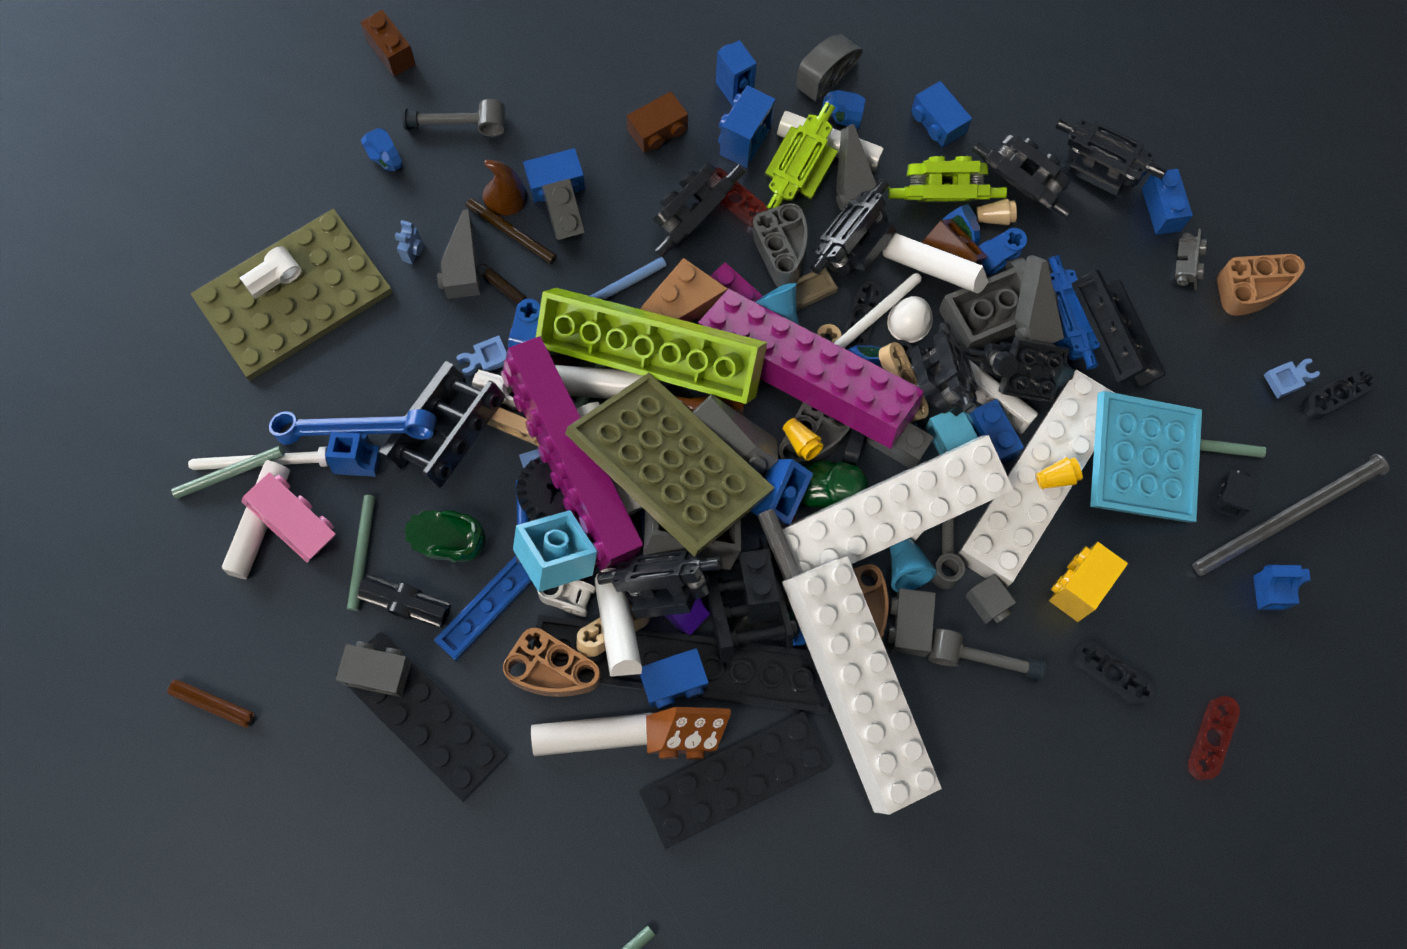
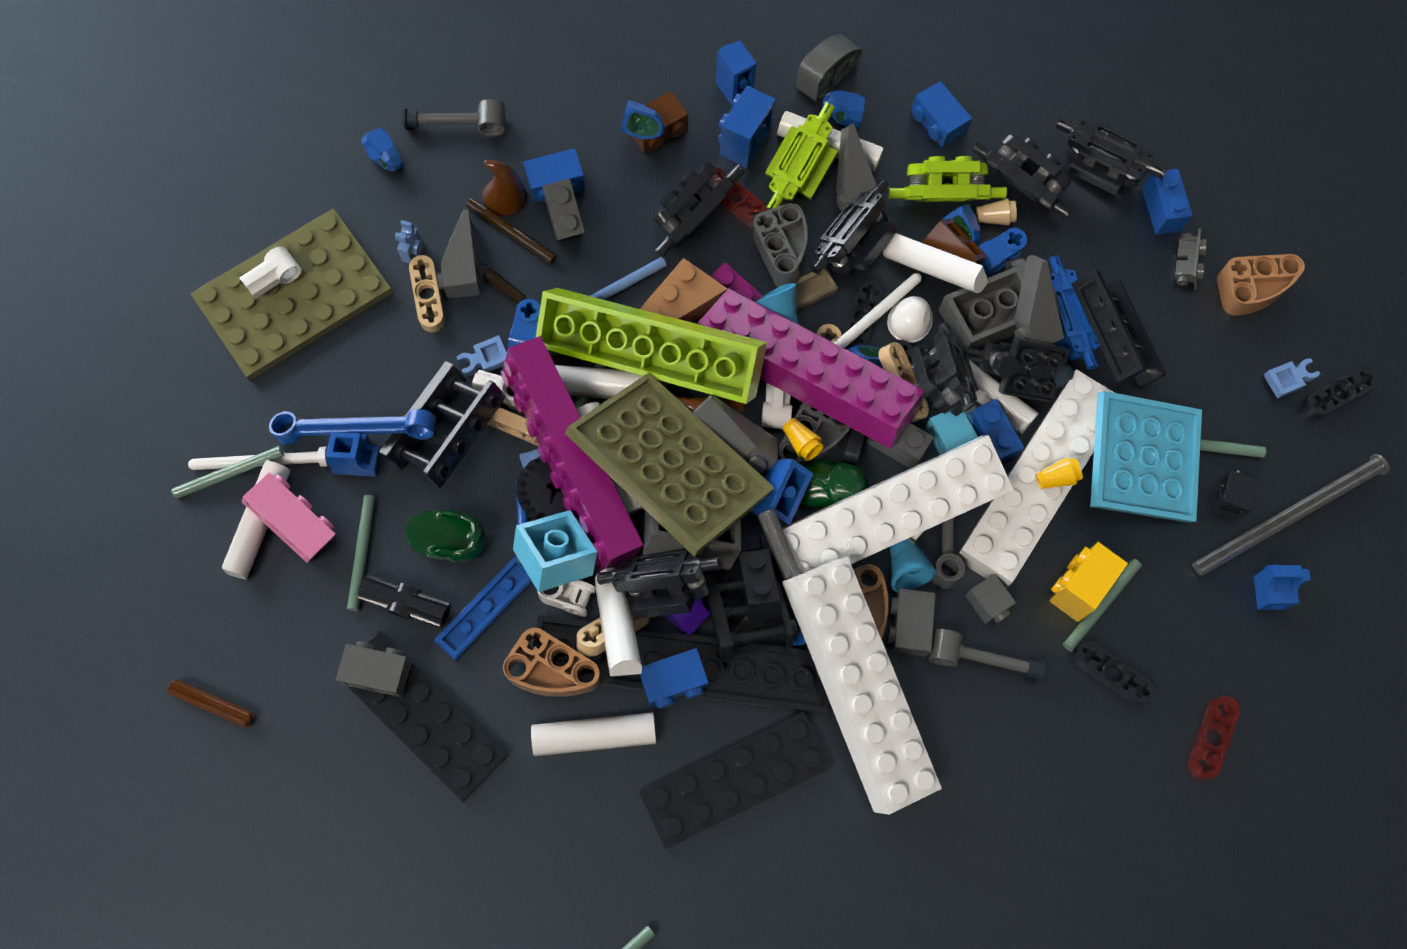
(388, 43): reddish brown brick -> none
(435, 301): none -> tan beam
(641, 121): none -> rock
(685, 731): dark orange slope -> none
(776, 408): none -> white piece
(1088, 621): none -> sand green bar

